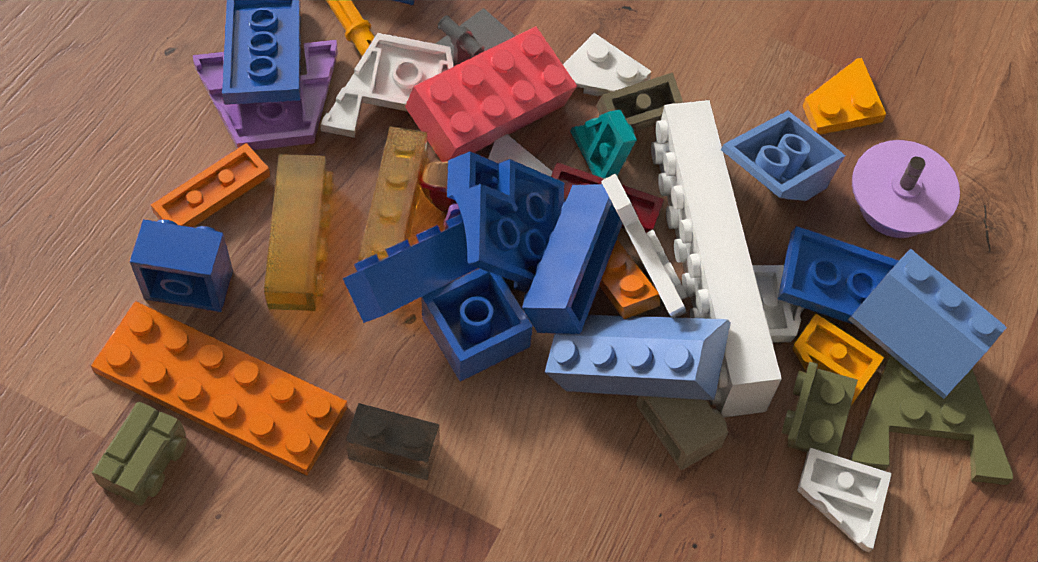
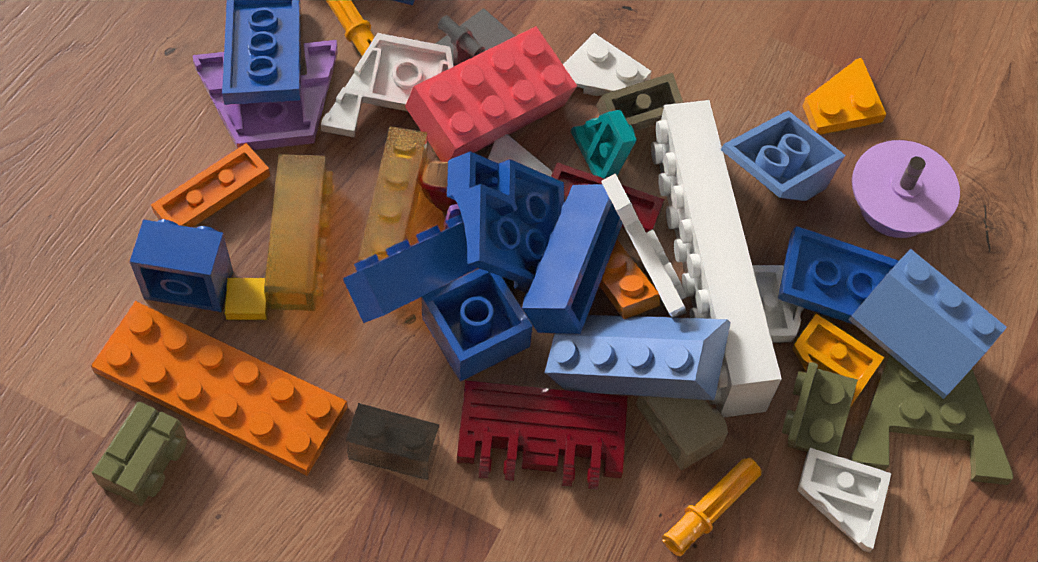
(245, 299): none -> yellow tile
(543, 426): none -> dark red hinge
(699, 518): none -> light orange axle

